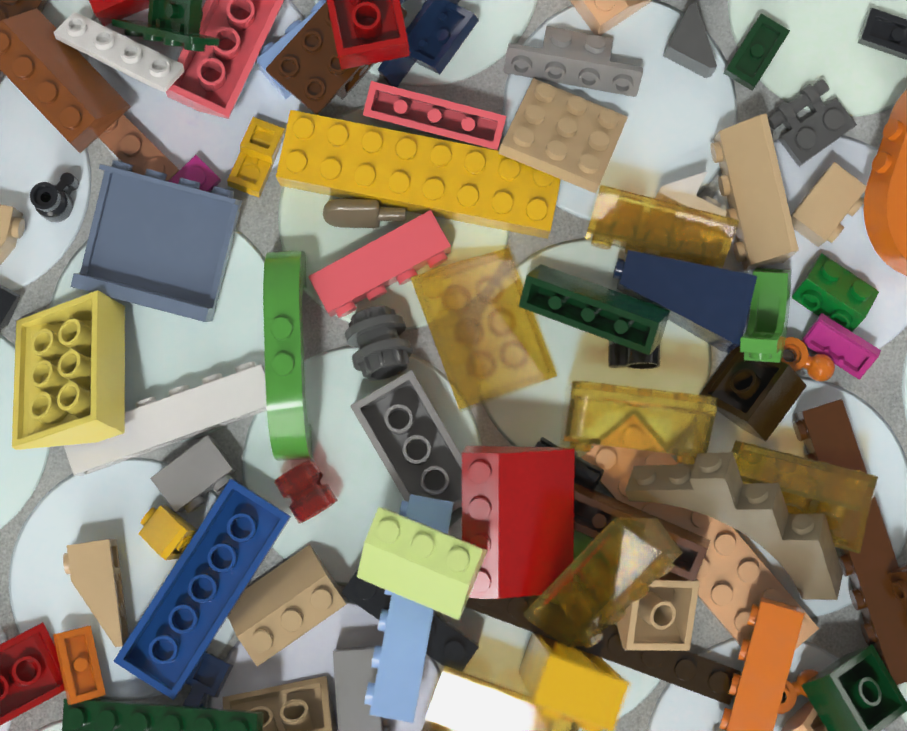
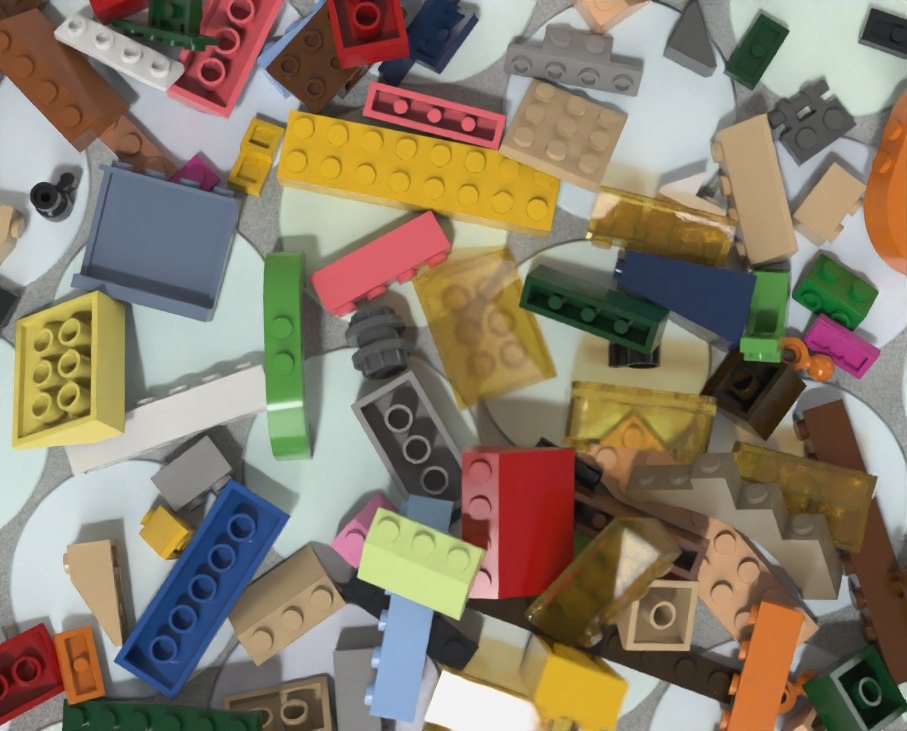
(207, 679): dark blue plate -> none
(305, 490): clear red wheel -> none
(352, 538): none -> bright pink slope
(360, 213): dark tan piece -> none

